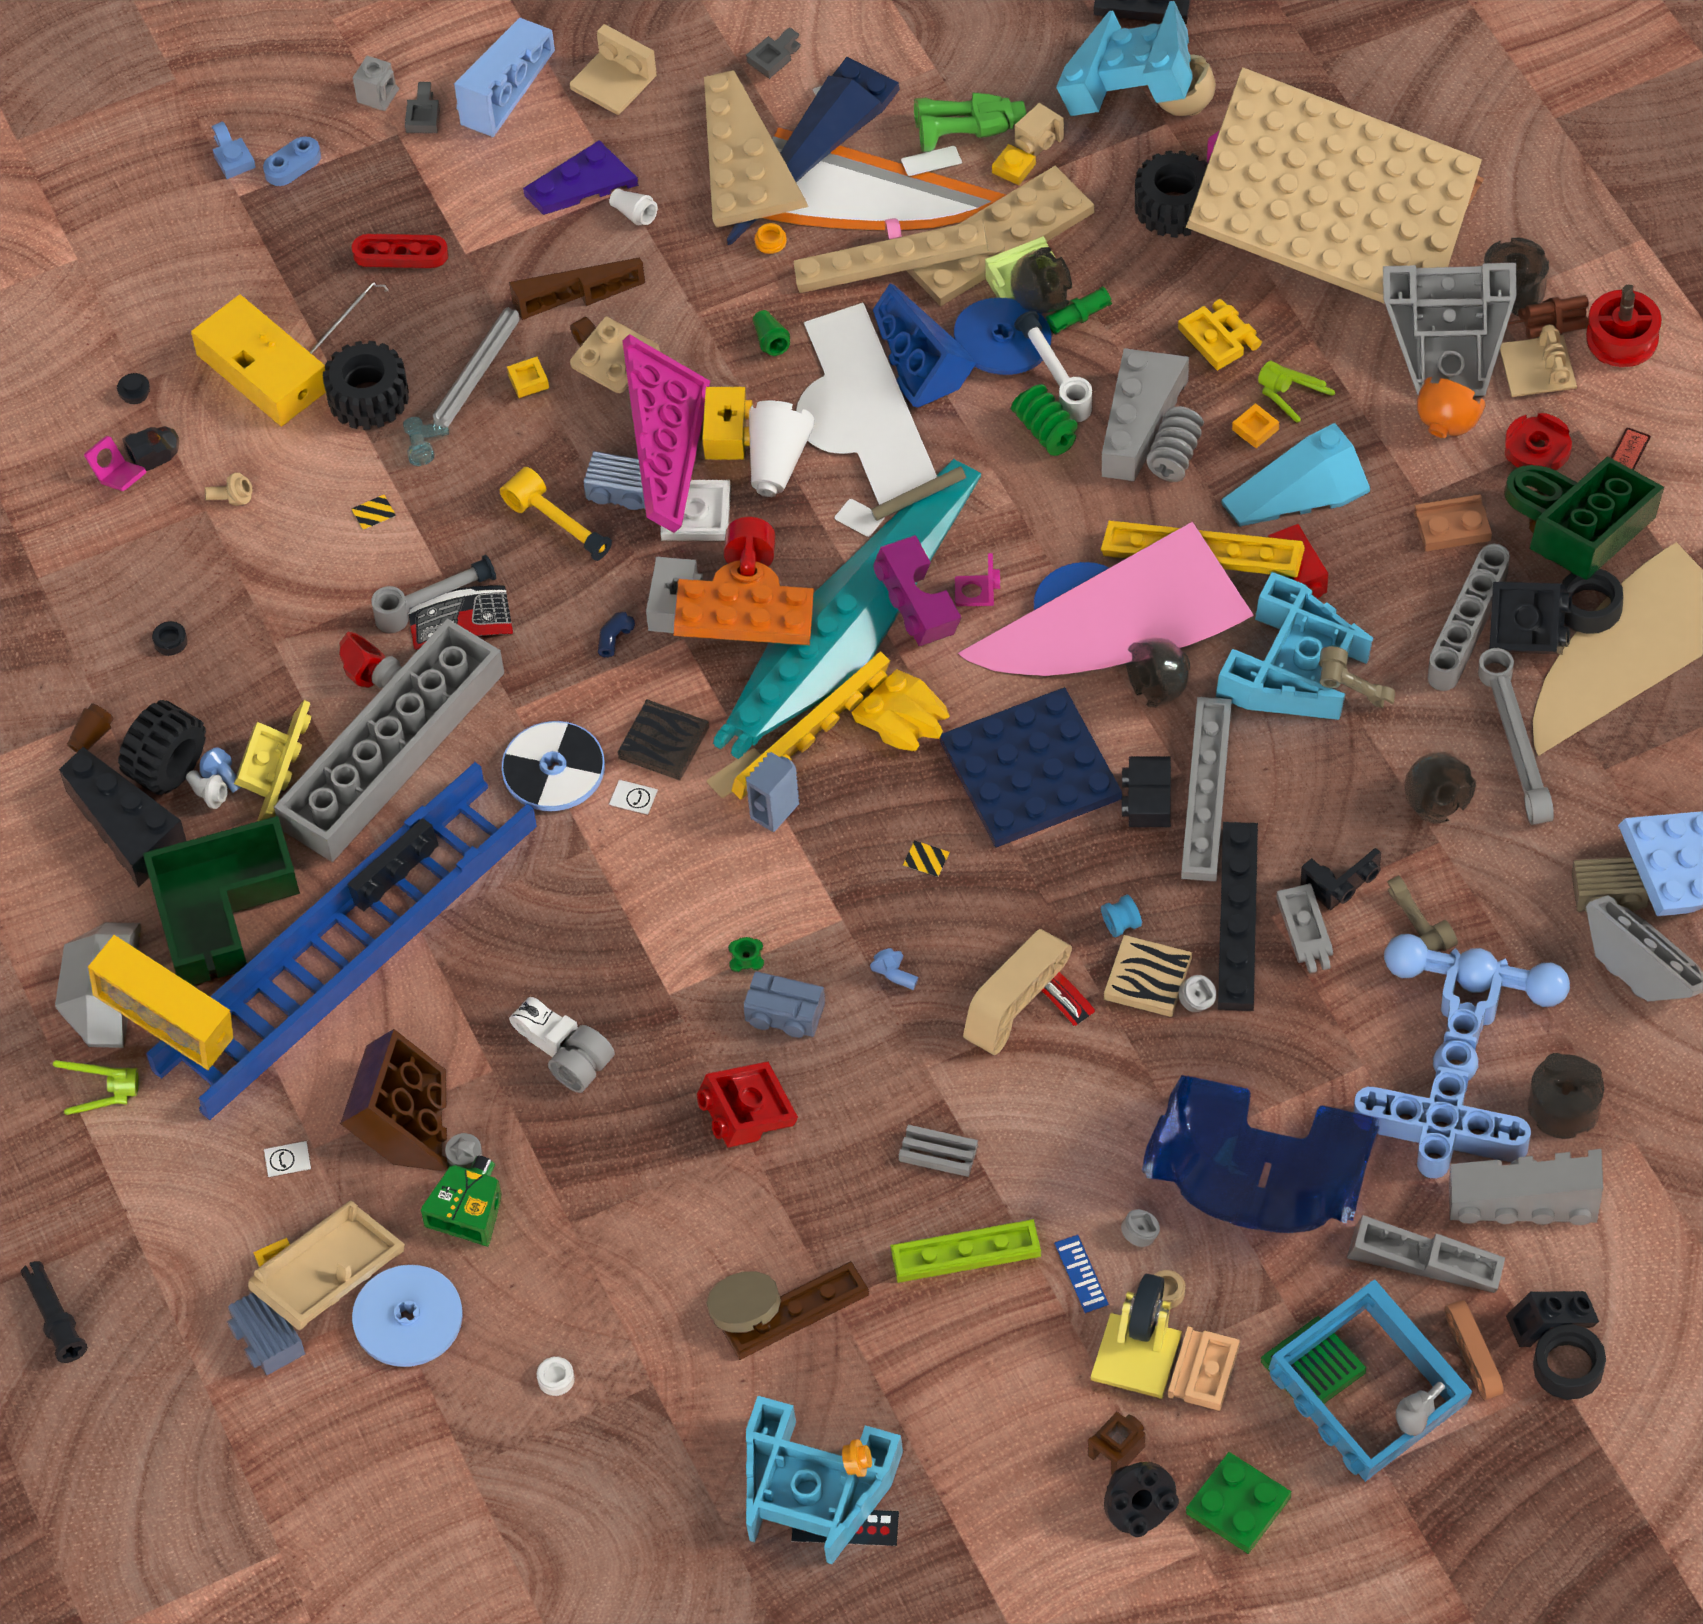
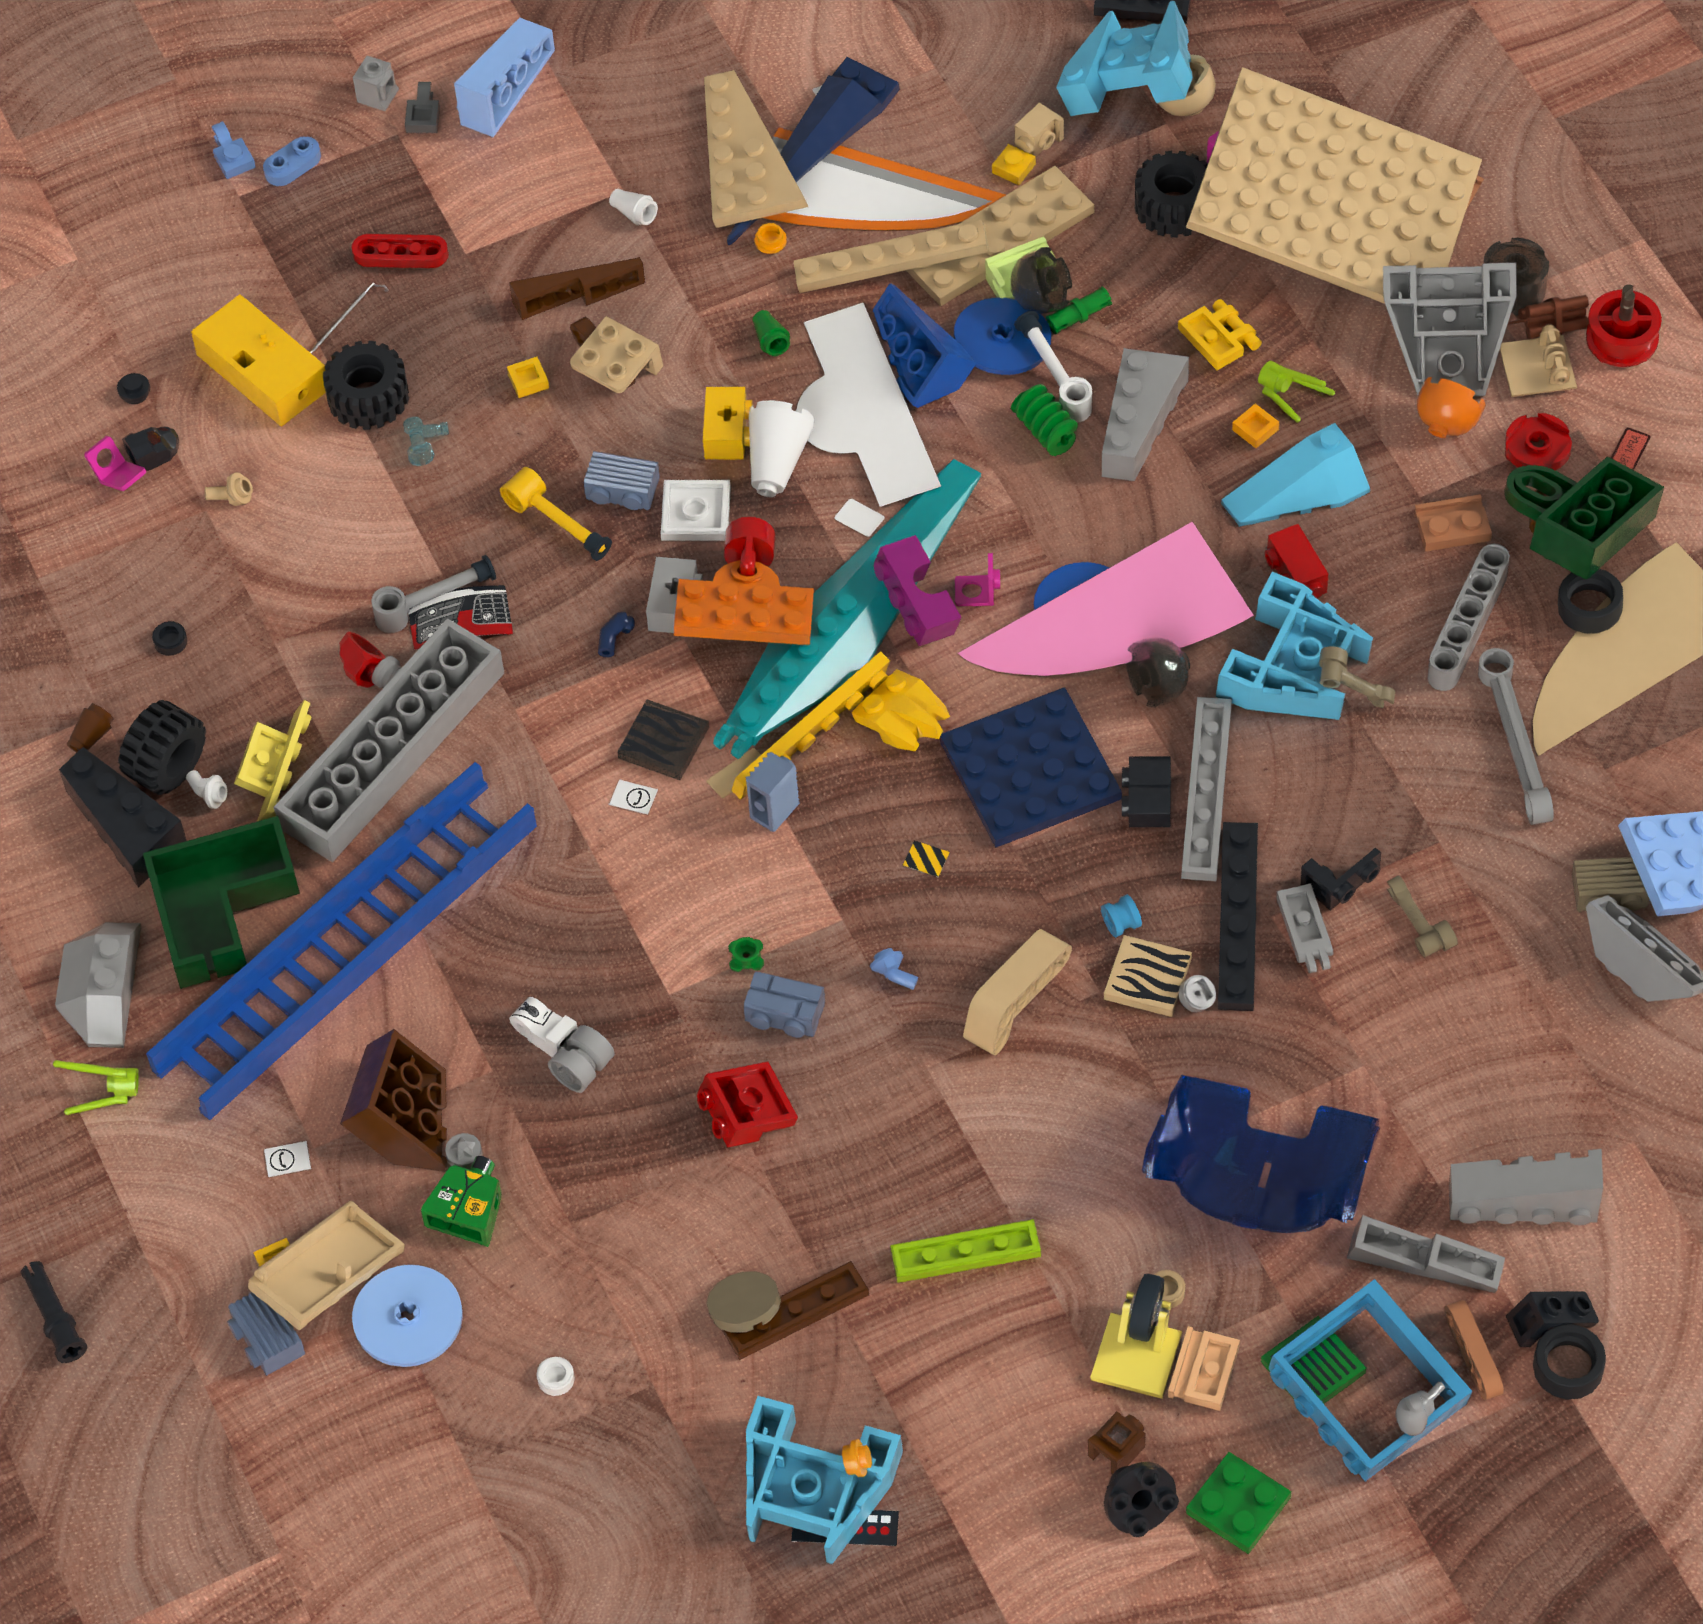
(161, 1002): yellow brick -> none
(218, 763): medium blue plate -> none
(373, 512): sticker -> none
(393, 864): black plate -> none
(476, 367): light grey axle -> none
(541, 745): piece -> none
(582, 176): dark purple wing -> none
(616, 72): tan bracket -> none
(667, 427): dark pink wing -> none
(773, 55): dark grey plate -> none
(892, 228): bright pink tile -> none
(918, 493): dark tan bar -> none
(931, 160): white sticker -> none
(940, 1145): light grey tile -> none
(986, 113): bright green piece -> none
(1068, 999): sticker -> none
(1081, 1273): blue sticker -> none
(1140, 1228): light grey tile -> none
(1175, 443): light grey piece -> none
(1232, 550): yellow plate -> none
(1439, 786): clear smoke cylinder -> none
(1475, 972): light blue piece -> none
(1530, 617): black plate -> none
(1566, 1095): clear smoke brick -> none

